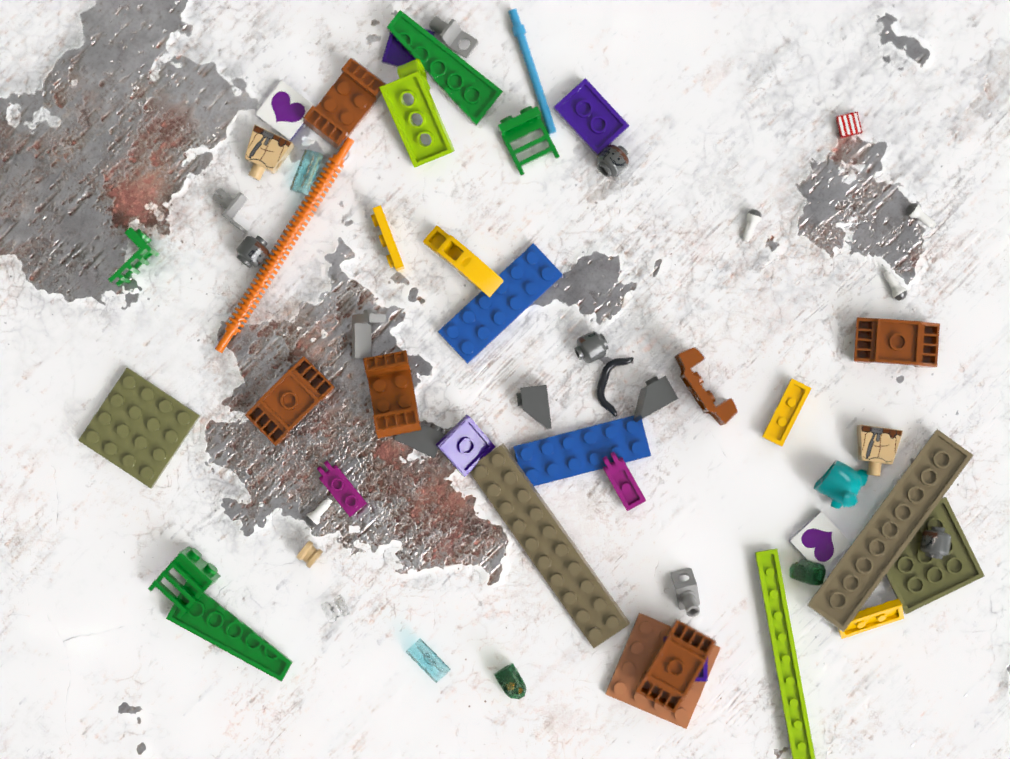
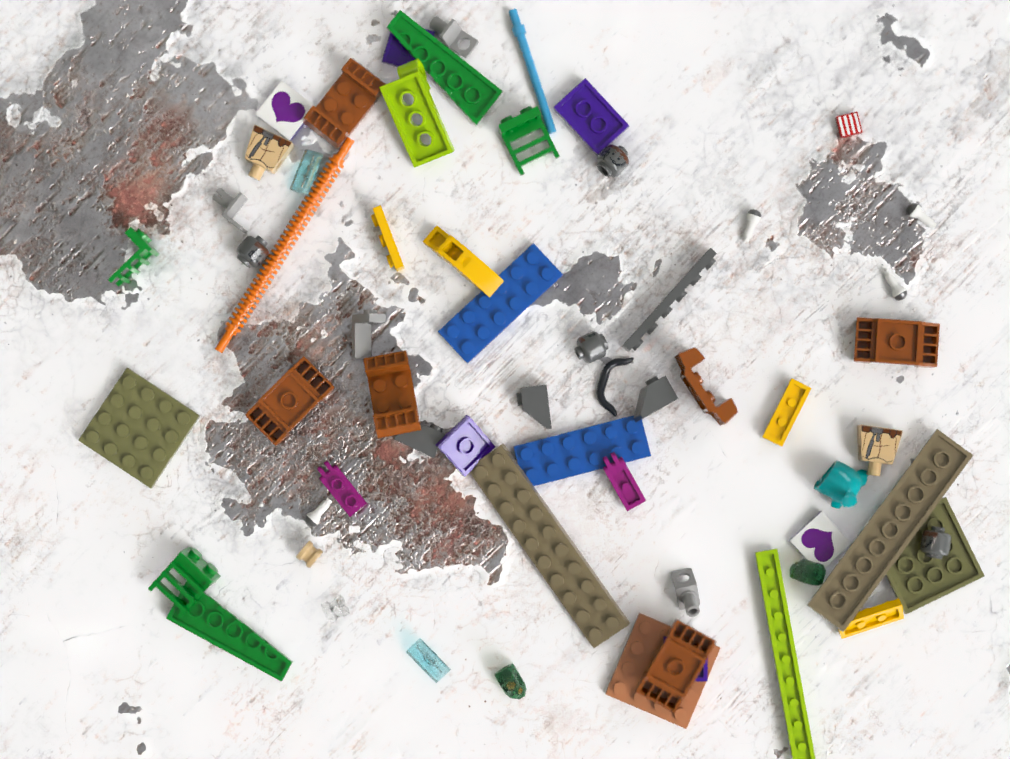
(664, 308): none -> dark grey plate

